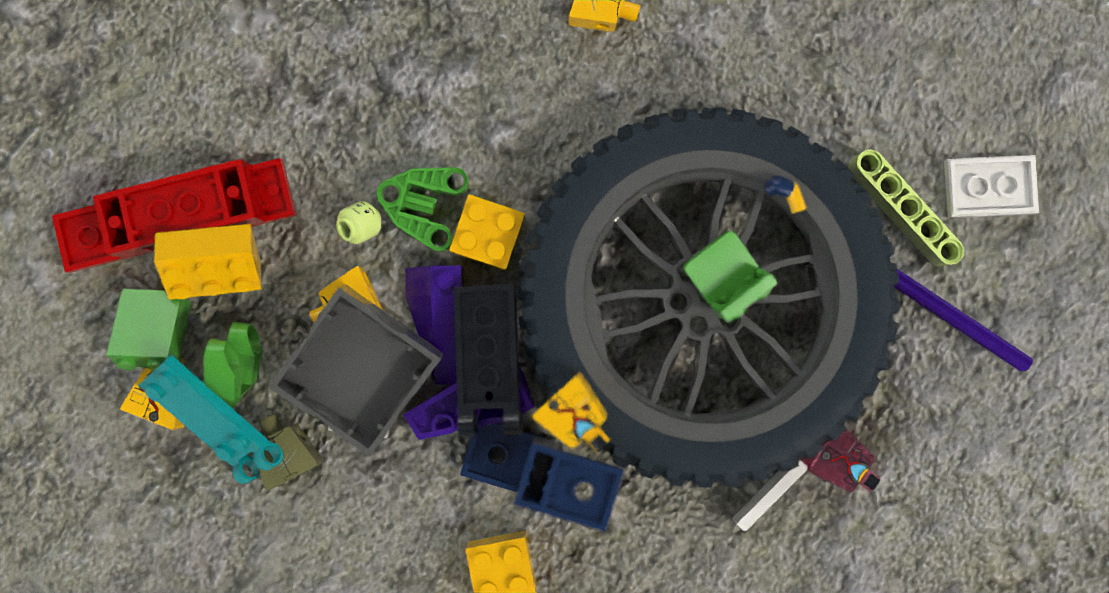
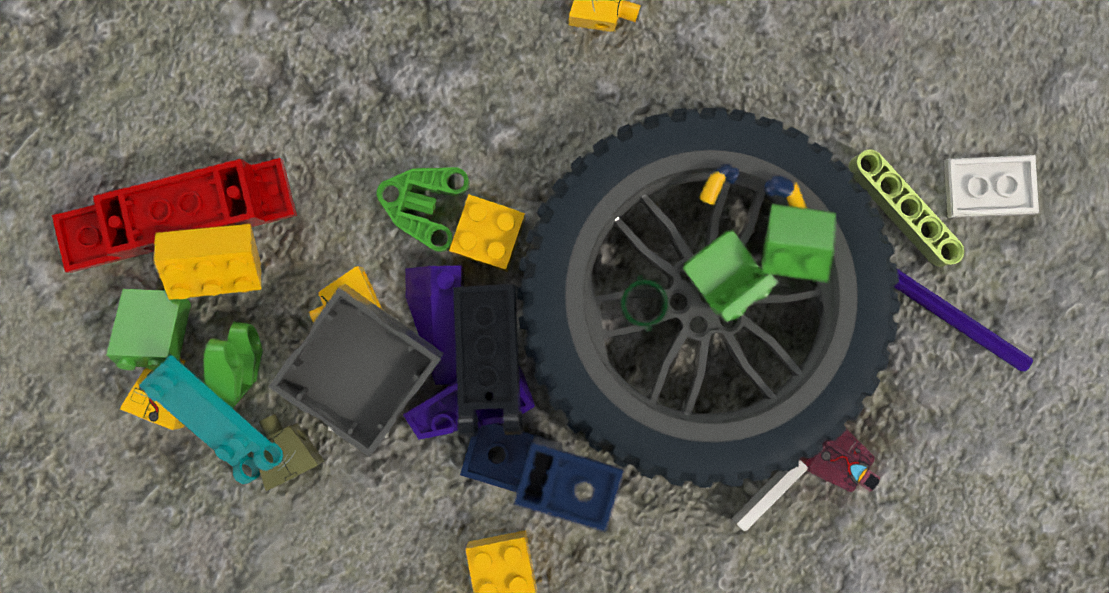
(358, 222): yellowish green head -> none
(574, 415): yellow torso -> none
(663, 296): none -> dark green piece
(716, 180): none -> yellow arm
(799, 242): none -> bright green slope

